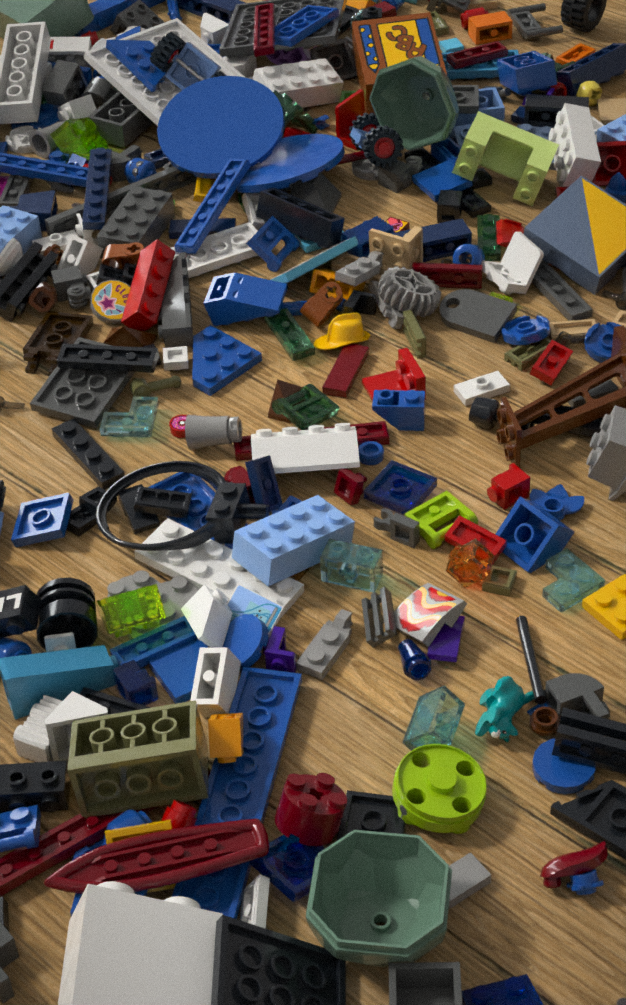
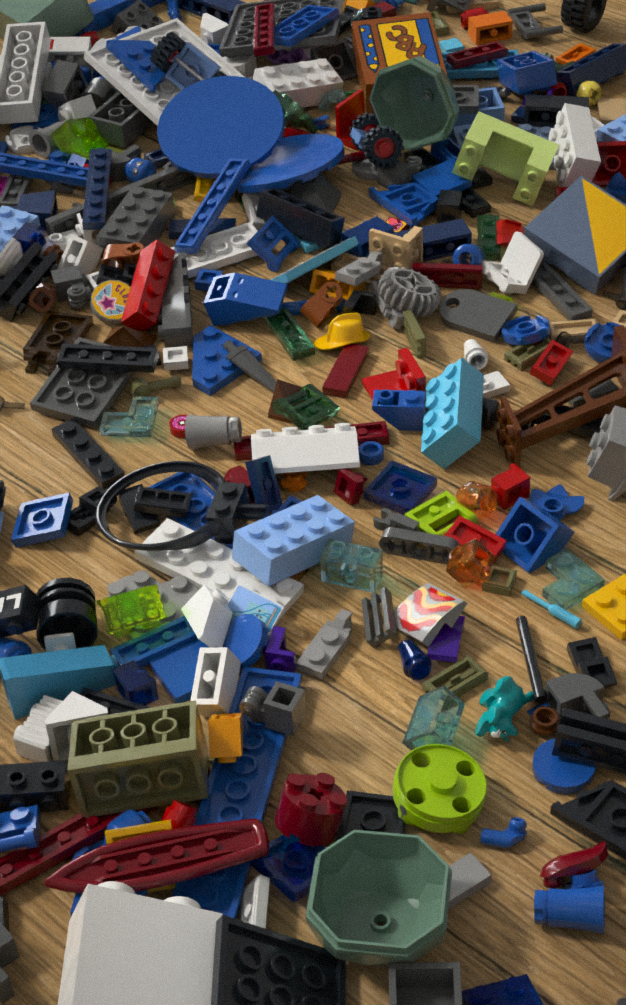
(29, 234): none -> clear blue brick
(205, 278): none -> blue plate
(248, 363): none -> dark grey bar
(280, 709): none -> dark grey brick
(294, 481): none -> orange plate
(332, 96): none -> clear light blue arm
(401, 536): none -> dark grey beam
(406, 201): none -> blue wing
(452, 413): none -> medium azure brick
(458, 683): none -> olive tile
(475, 354): none -> white cone
(477, 498): none -> clear orange head
(508, 837): none -> blue arm
(556, 610): none -> medium azure piece
(571, 908): none -> blue plant
(589, 660): none -> black slope

